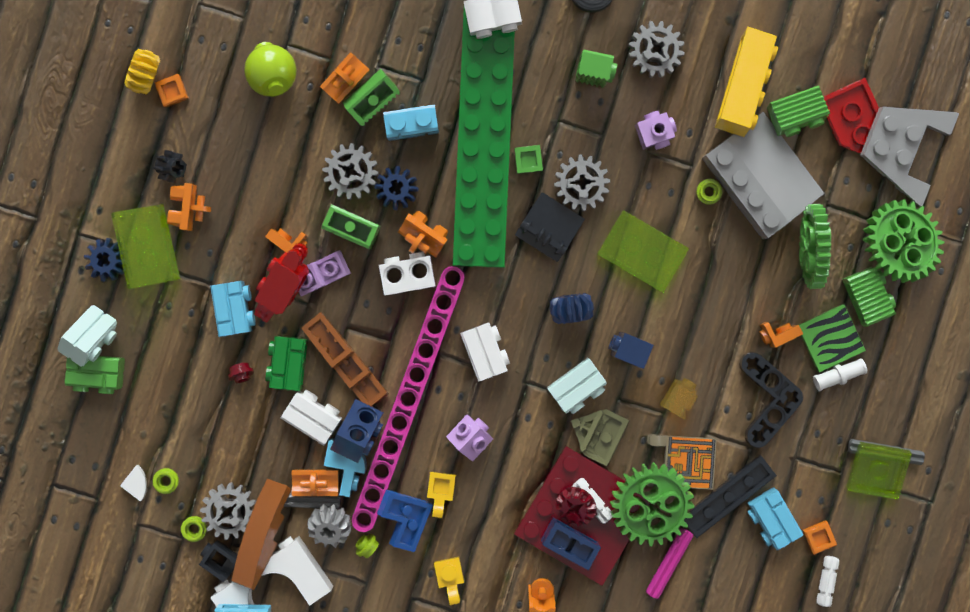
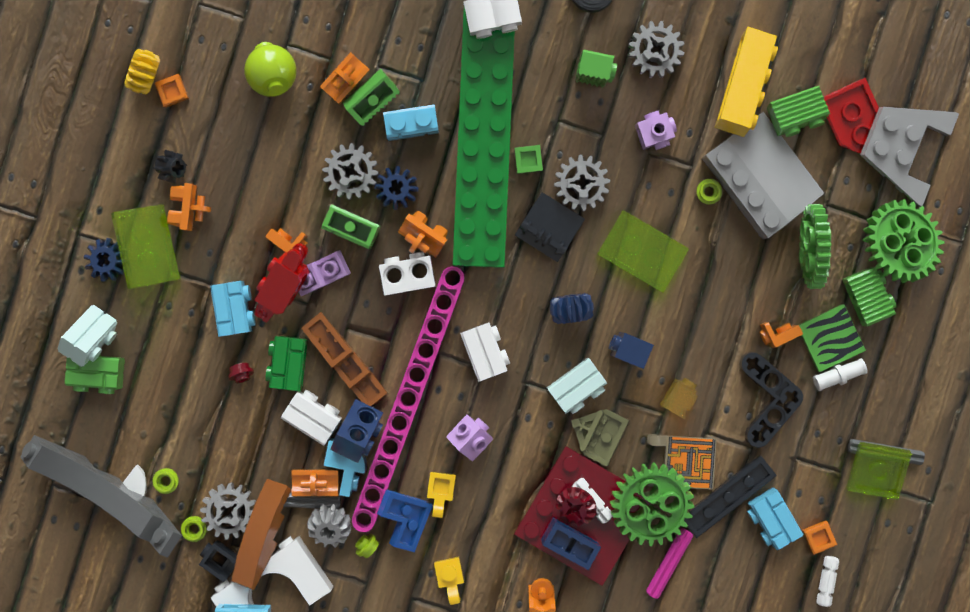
(105, 490): none -> dark grey arch

